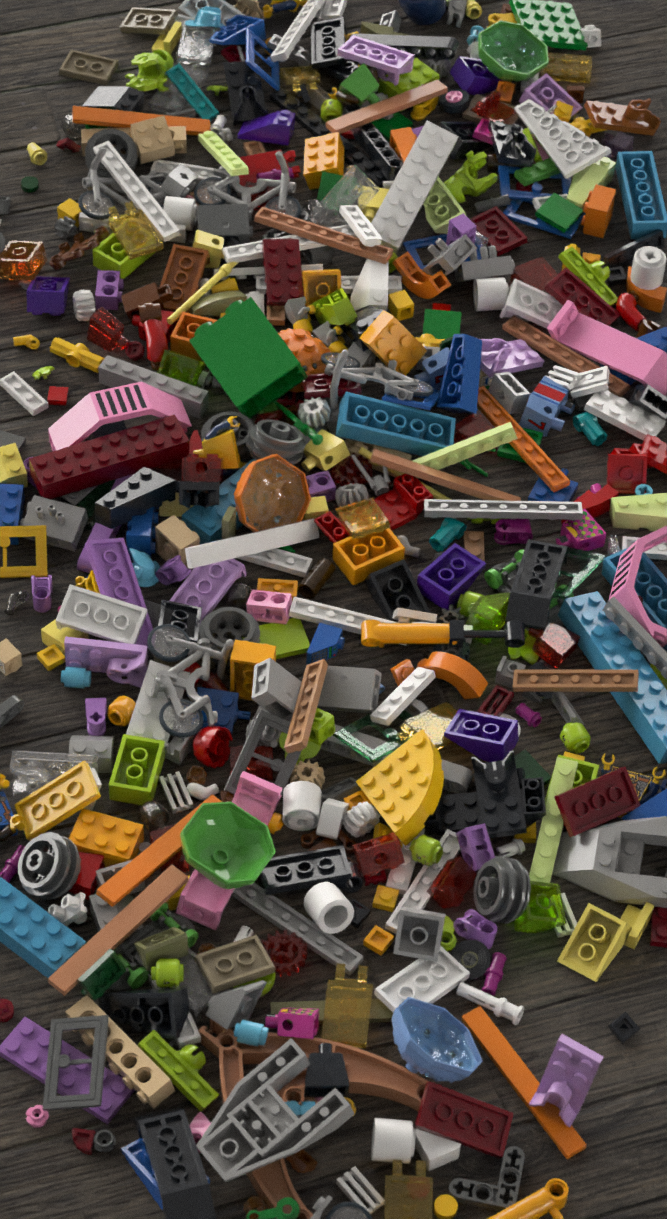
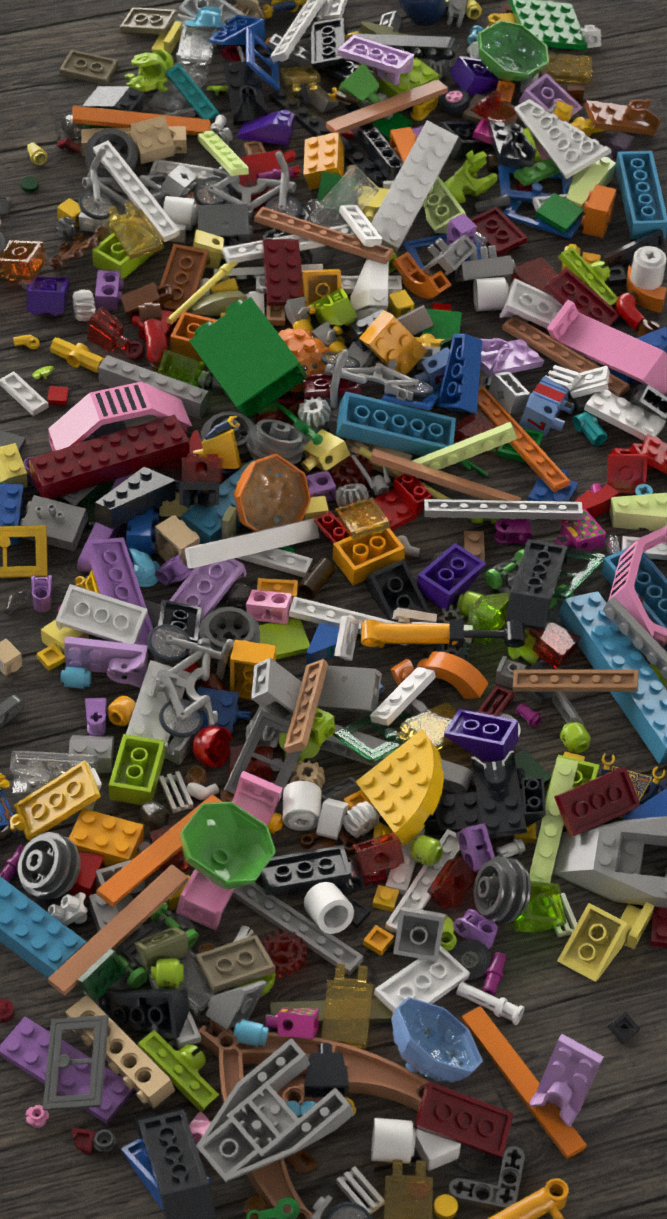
(331, 109): lime head -> none
(346, 638): none -> white tile
(416, 320): none -> light grey slope
(450, 530): teal piece -> none

